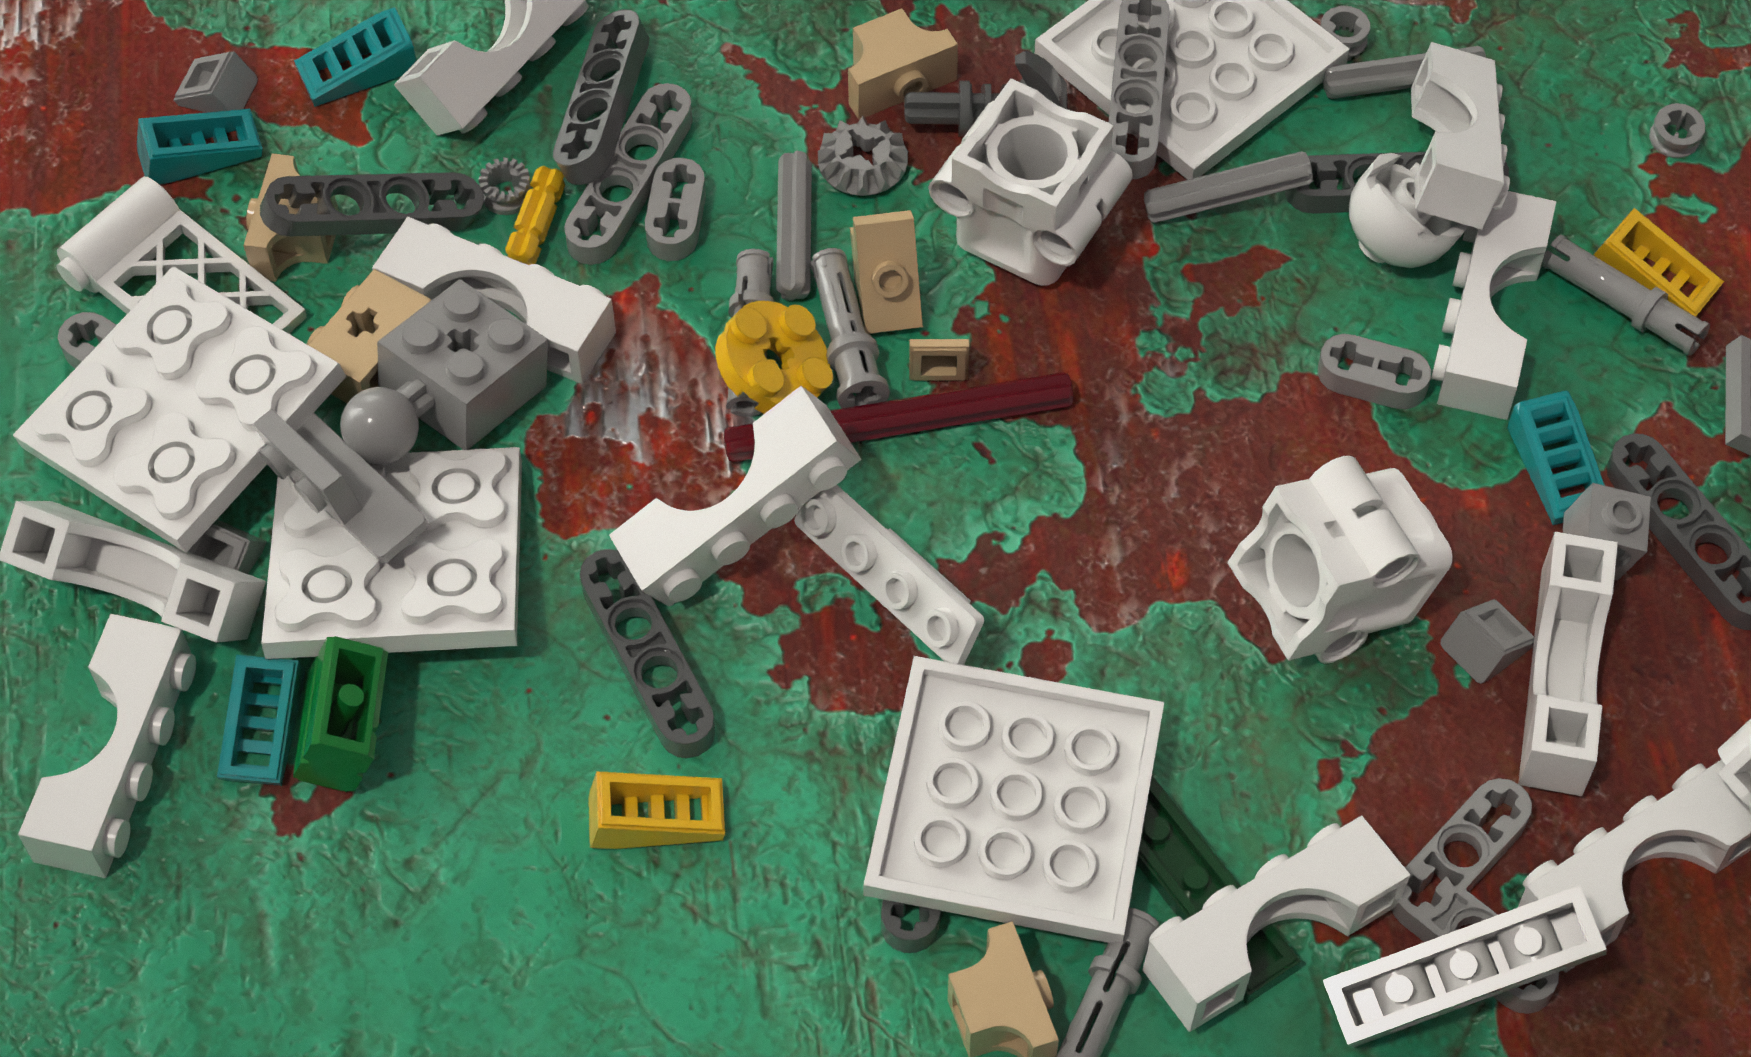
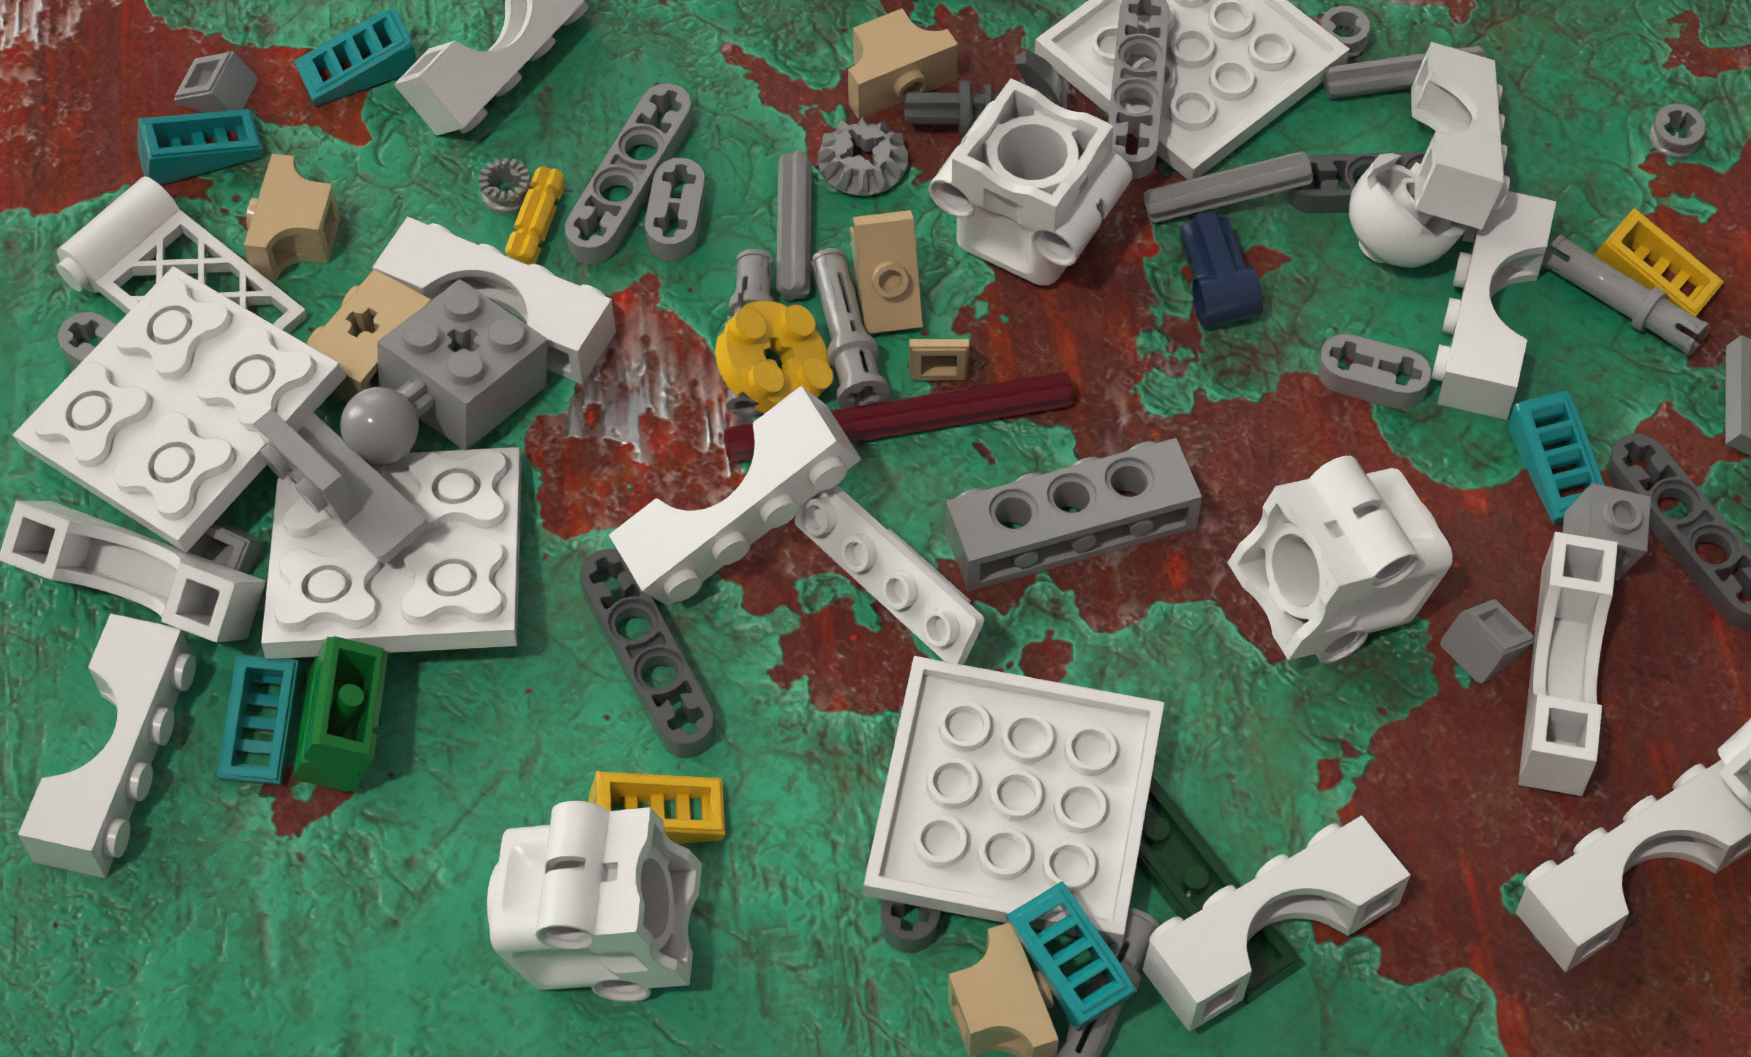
(370, 195): dark grey beam -> none
(590, 96): dark grey beam -> none
(595, 902): none -> white piece
(1050, 537): none -> light grey brick
(1101, 1001): none -> teal slope
(1220, 283): none -> dark blue piece
(1452, 903): light grey beam -> none
(1465, 966): white brick -> none

